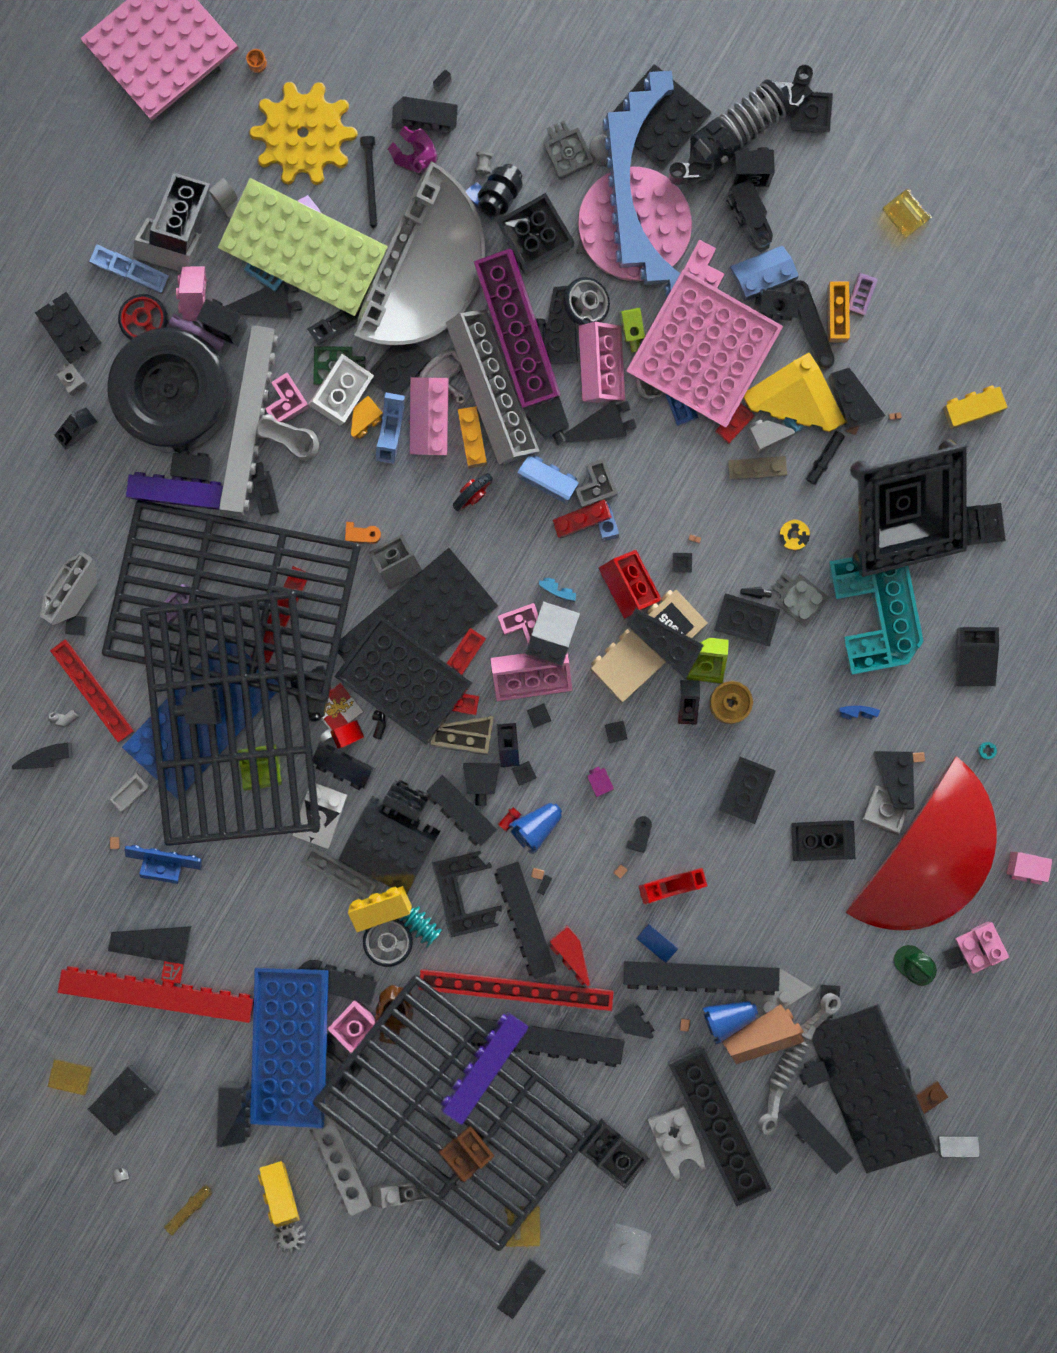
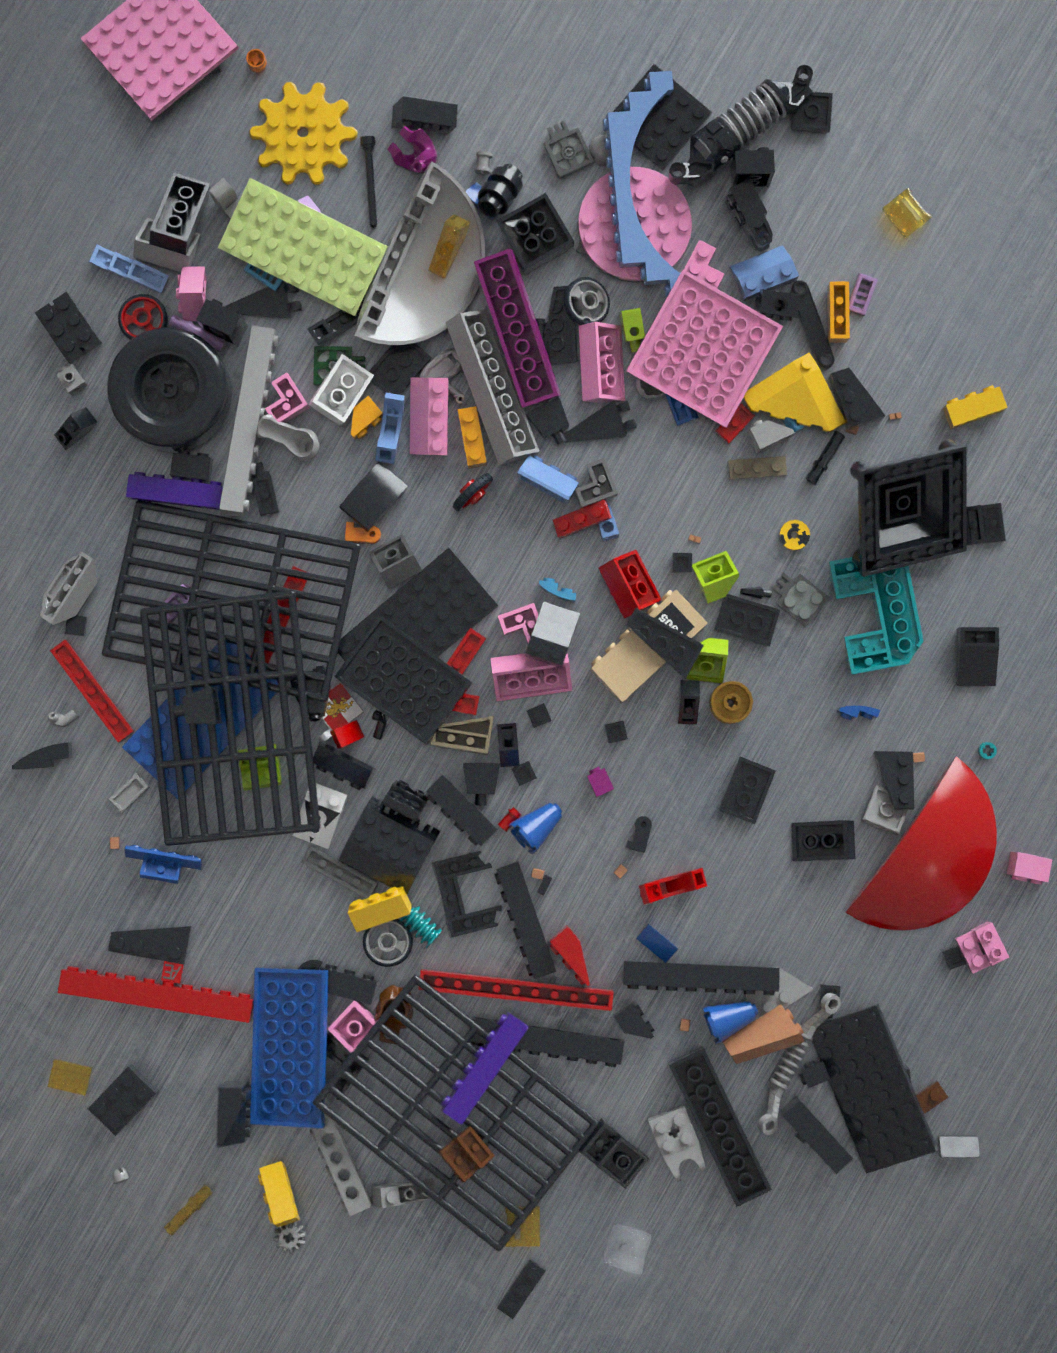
(373, 496): none -> black slope
(442, 80): black tile -> none
(448, 245): none -> clear yellow slope
(715, 576): none -> lime slope
(915, 965): dark green piece -> none

